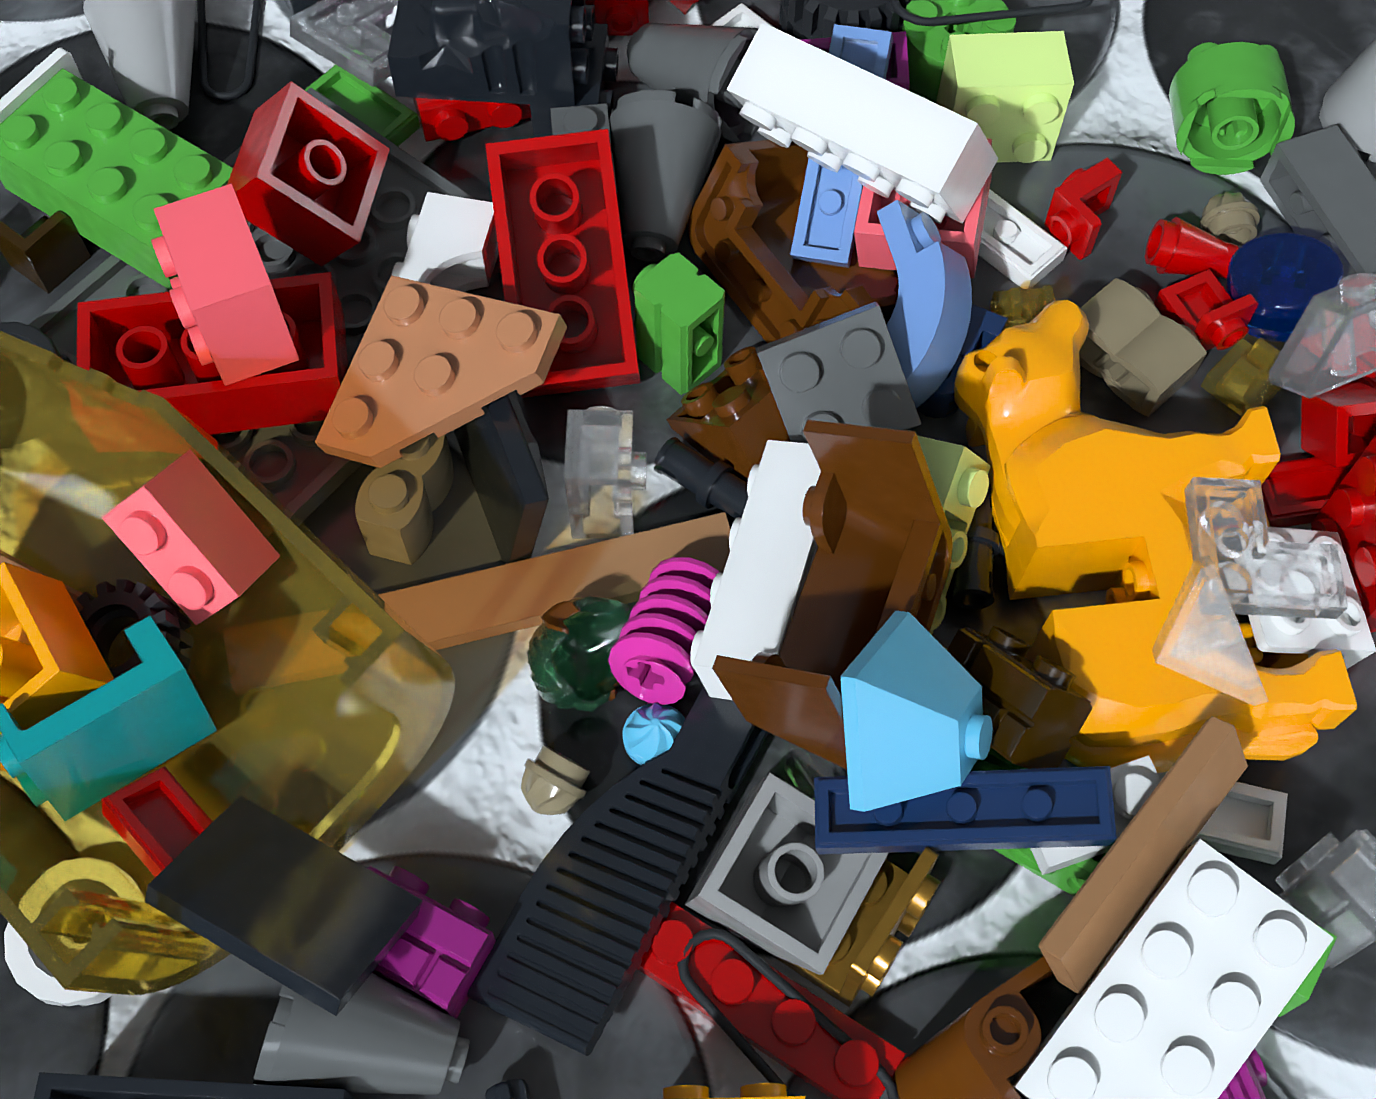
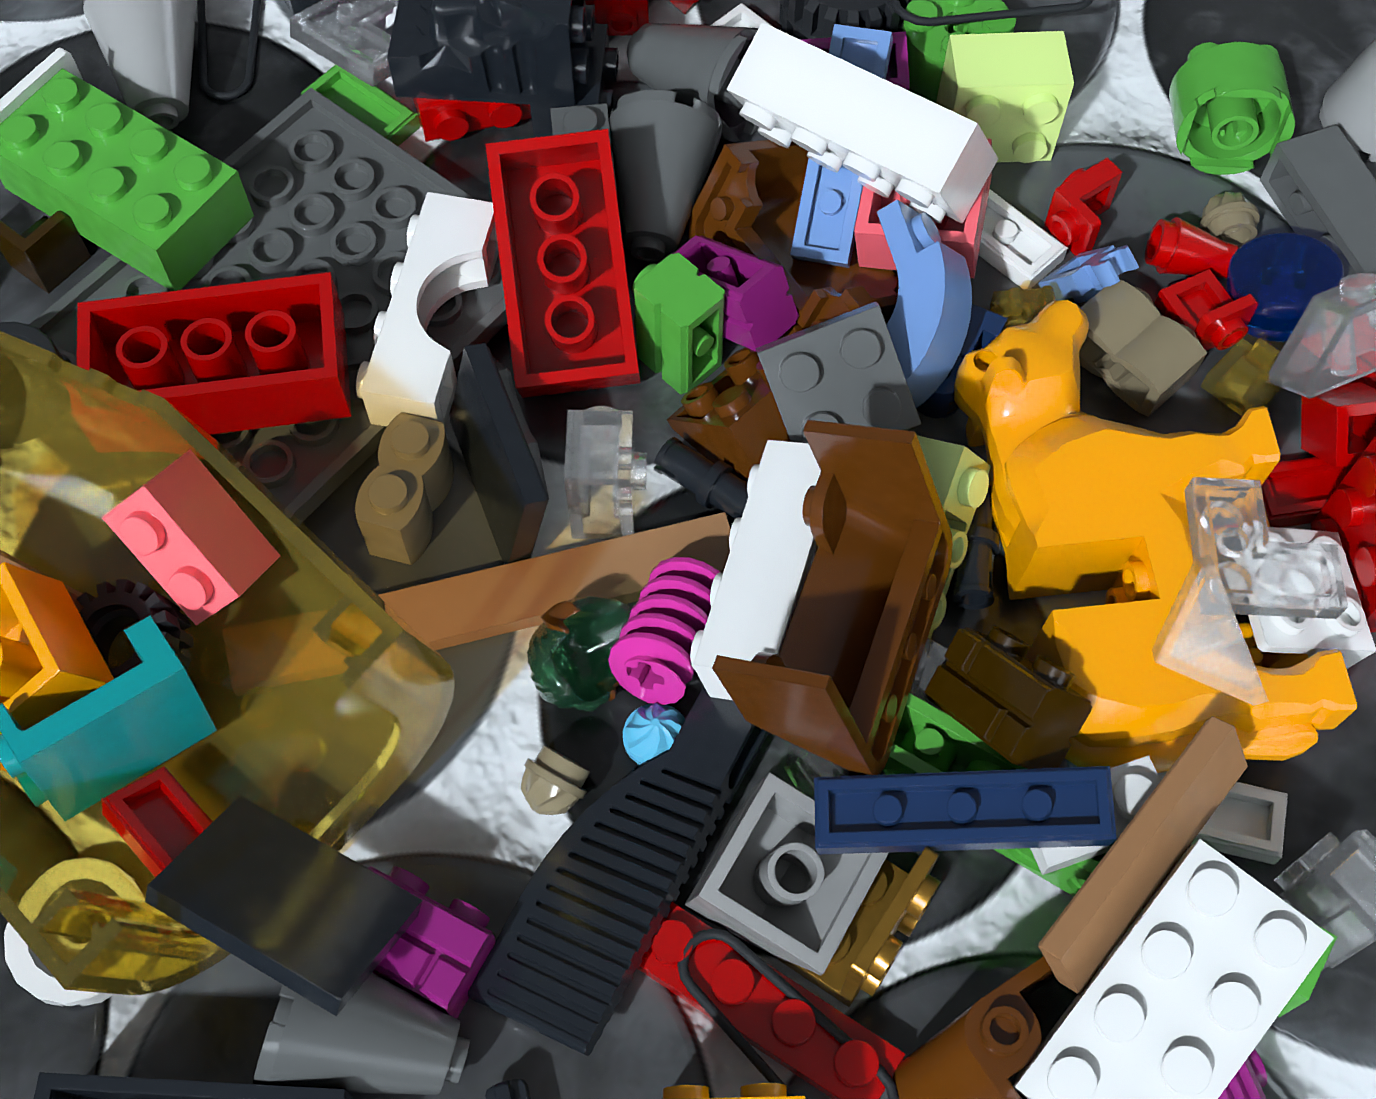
(222, 286): coral brick -> none
(307, 174): red brick -> none
(432, 368): nougat plate -> none
(755, 291): none -> magenta brick
(909, 717): medium azure slope -> none
(1090, 273): none -> medium blue plate

